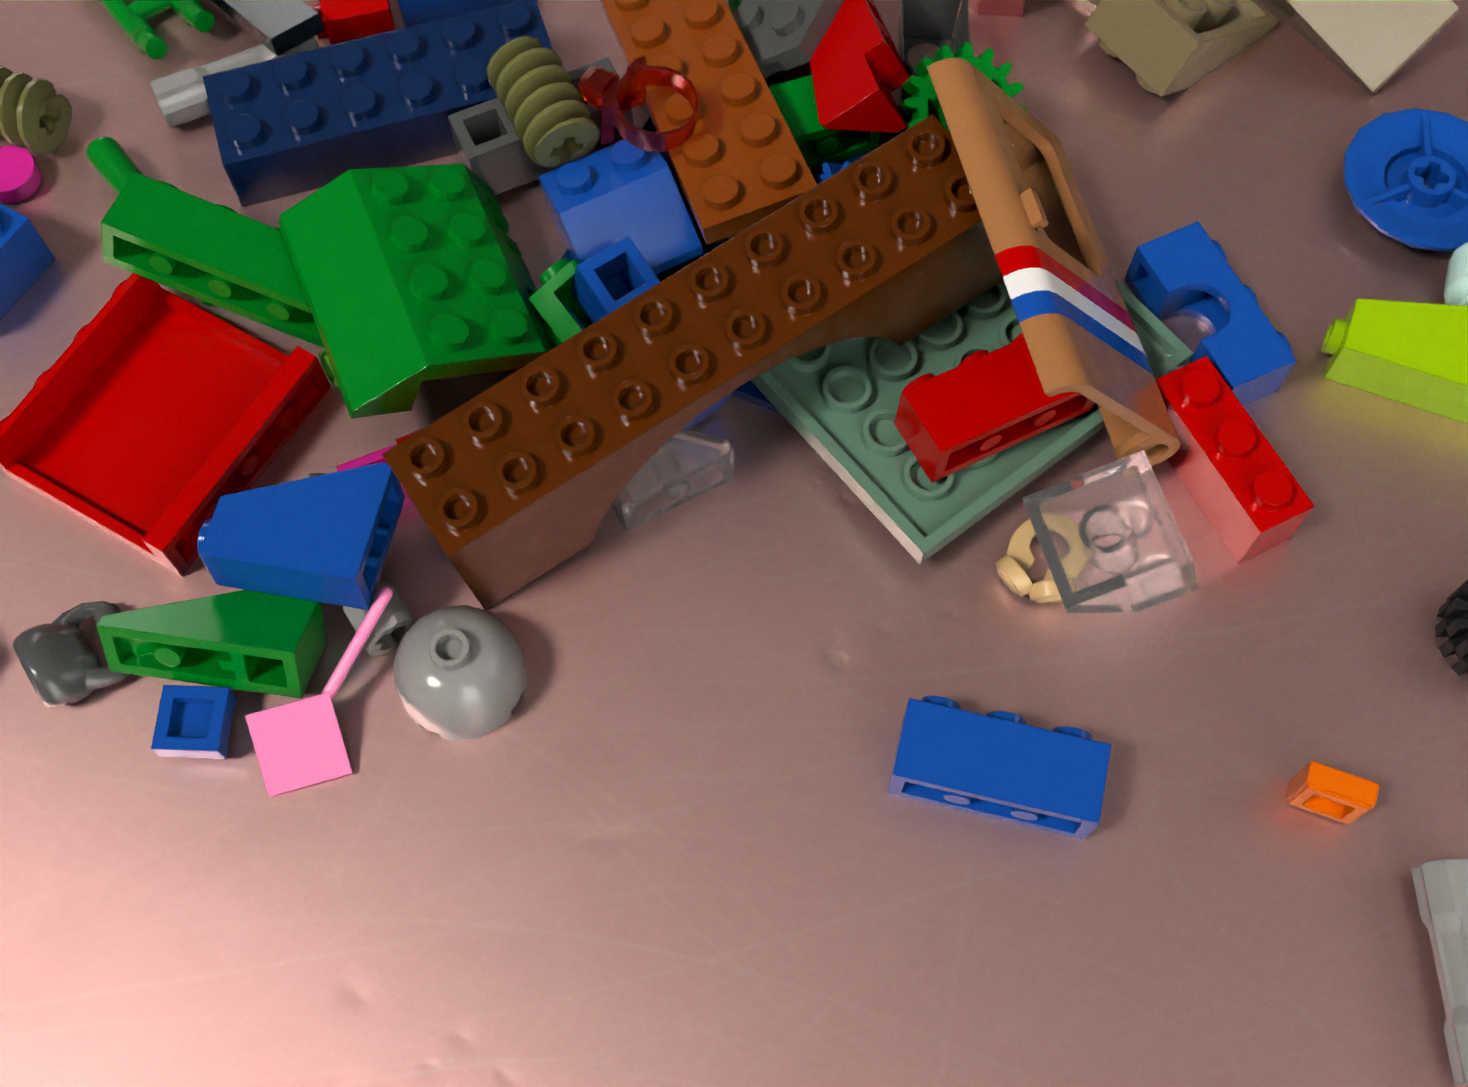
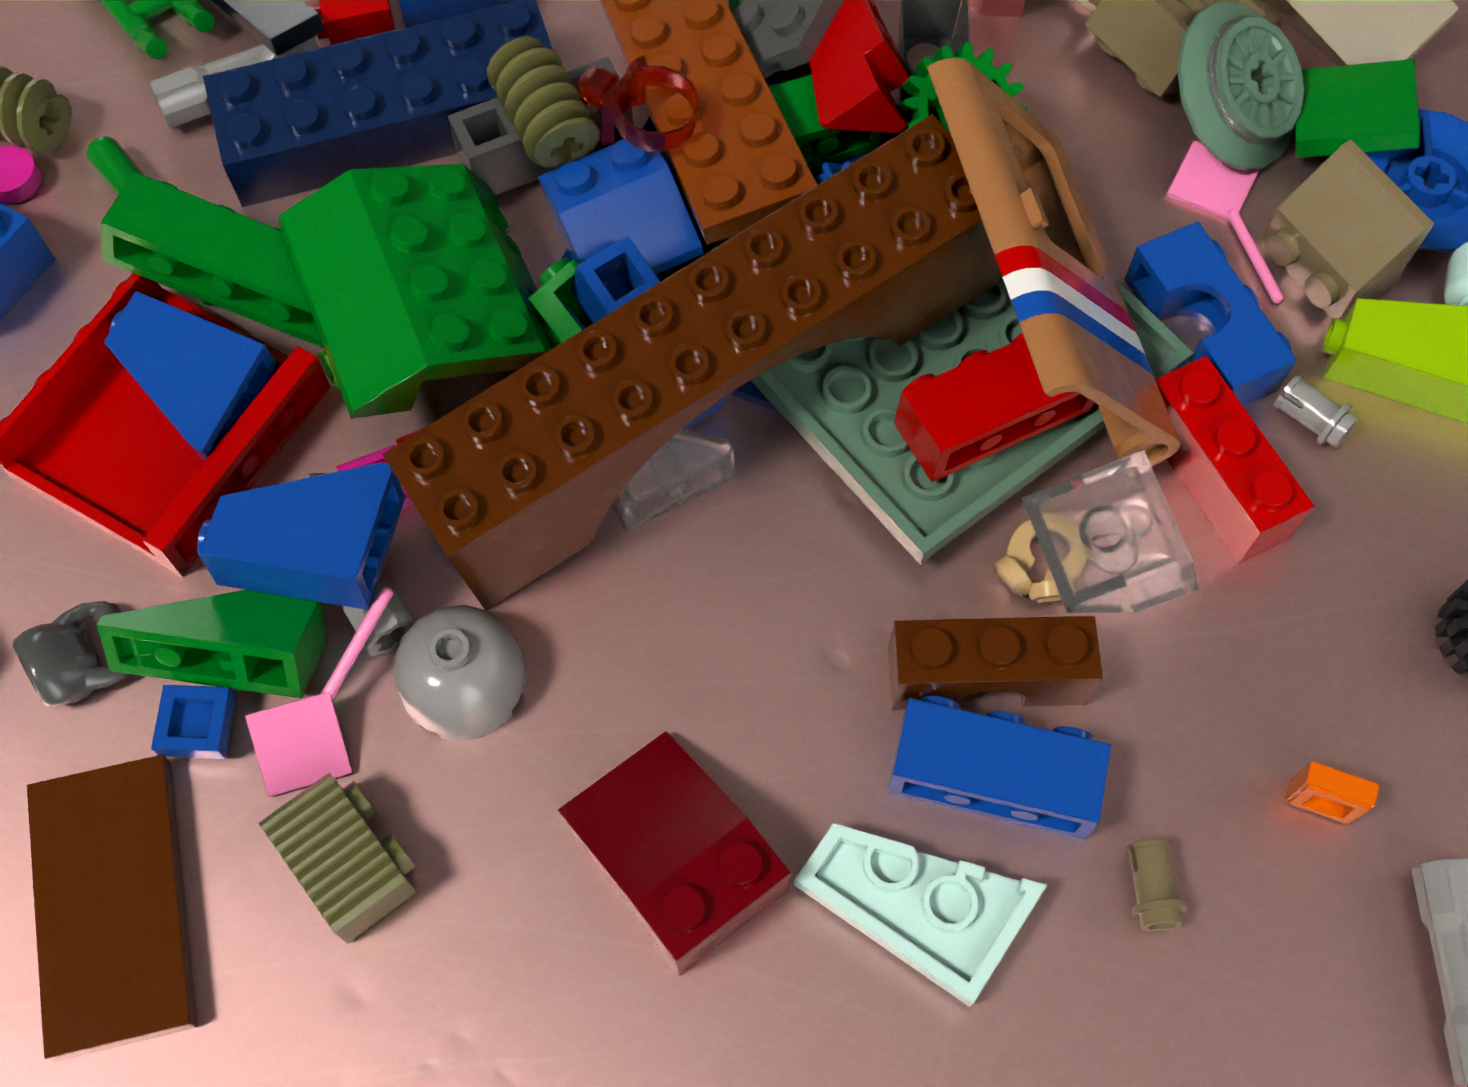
(109, 908): none -> reddish brown tile
(190, 367): none -> blue slope
(339, 856): none -> olive brick
(676, 851): none -> dark red slope
(924, 909): none -> light aqua wing
(1039, 657): none -> reddish brown arch
(1155, 886): none -> dark tan pin
(1221, 191): none -> bright pink piece
(1239, 85): none -> sand green piece
(1317, 412): none -> light grey pin
(1345, 232): none -> dark tan slope
(1360, 103): none -> green tile

